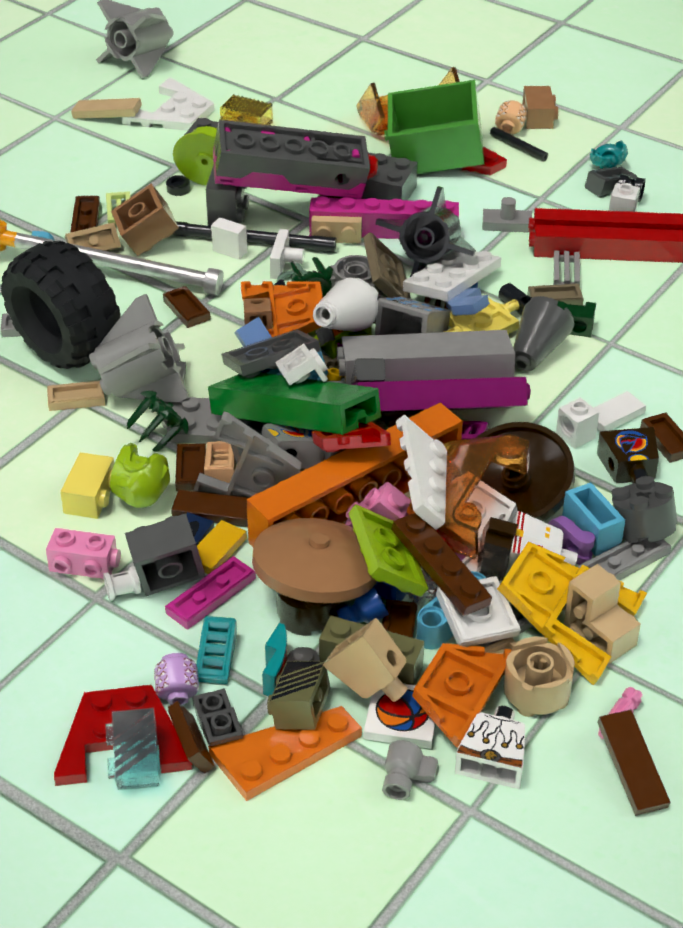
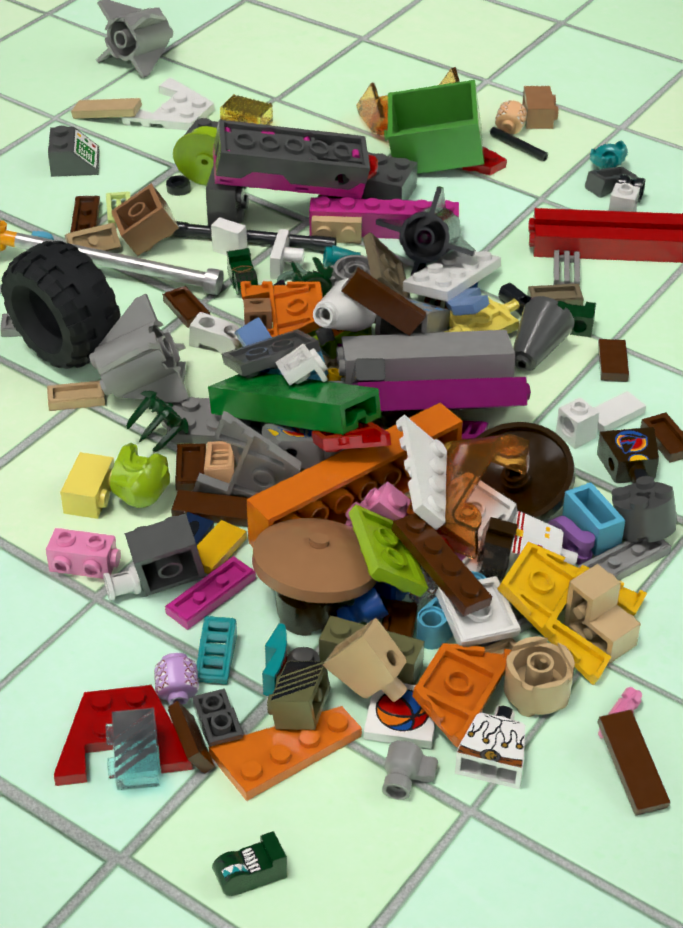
(72, 153): none -> dark grey slope
(213, 333): none -> white leg
(240, 268): none -> dark green leg
(251, 866): none -> dark green leg
(334, 253): none -> teal cone
(383, 301): none -> reddish brown tile
(506, 218): light grey tile -> none
(613, 360): none -> reddish brown tile

